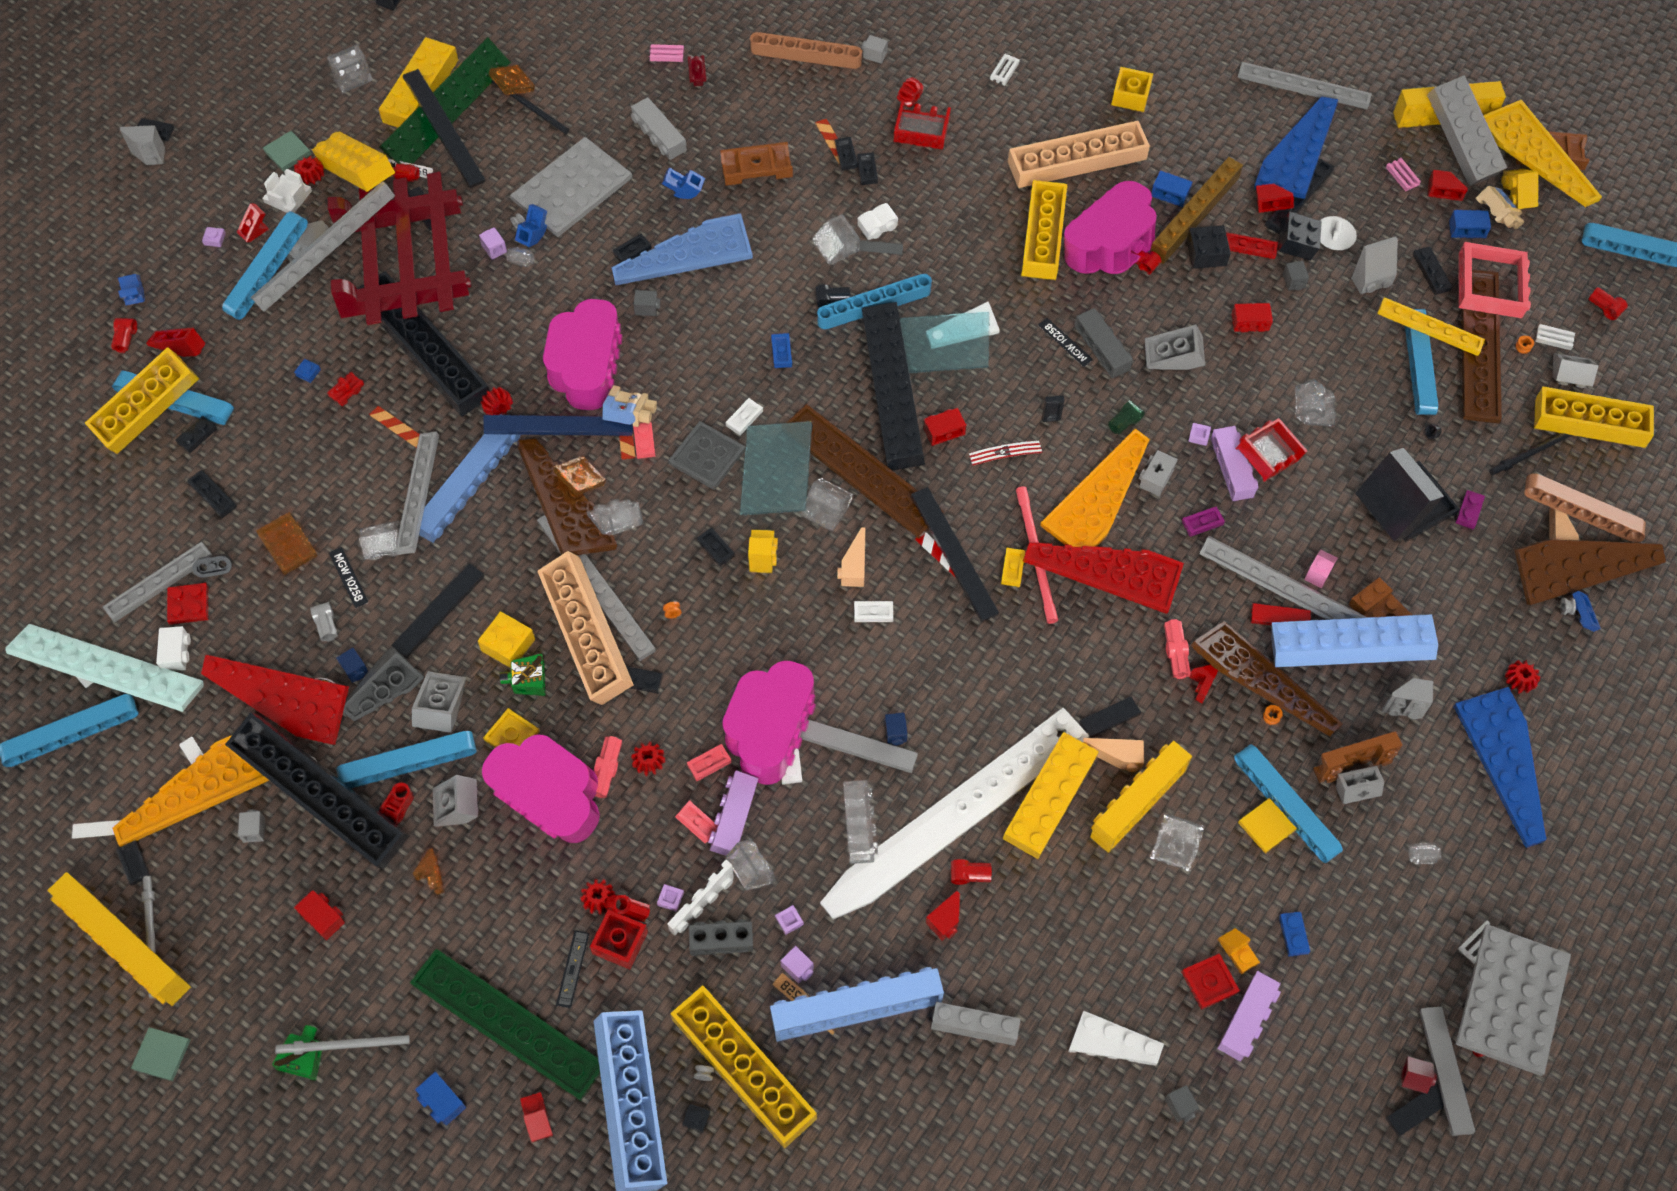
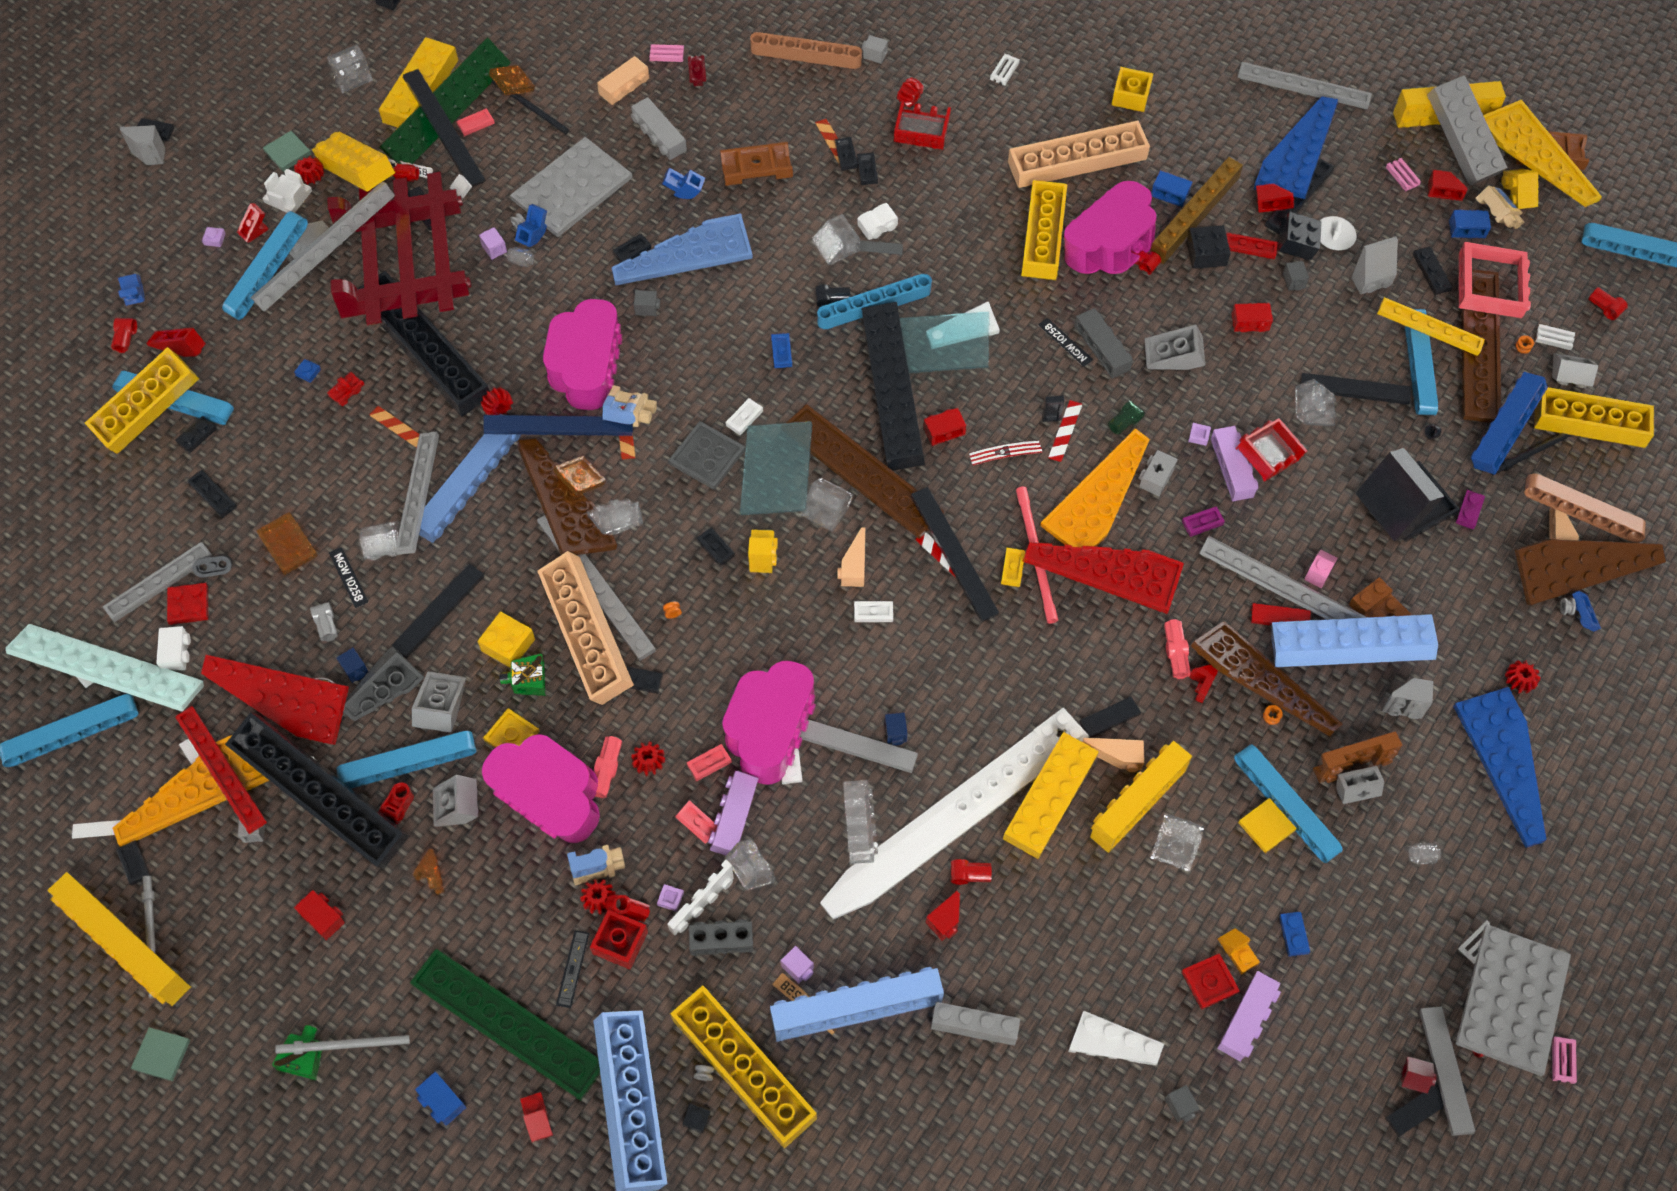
(221, 770): none -> red tile
(461, 185): none -> white tile
(475, 122): none -> coral tile
(595, 864): none -> hips
(623, 80): none -> light nougat brick
(644, 440): coral plate -> none
(789, 920): lavender plate -> none
(1065, 431): none -> sticker
(1362, 389): none -> black tile
(1509, 423): none -> blue brick
(1572, 1060): none -> bright pink tile

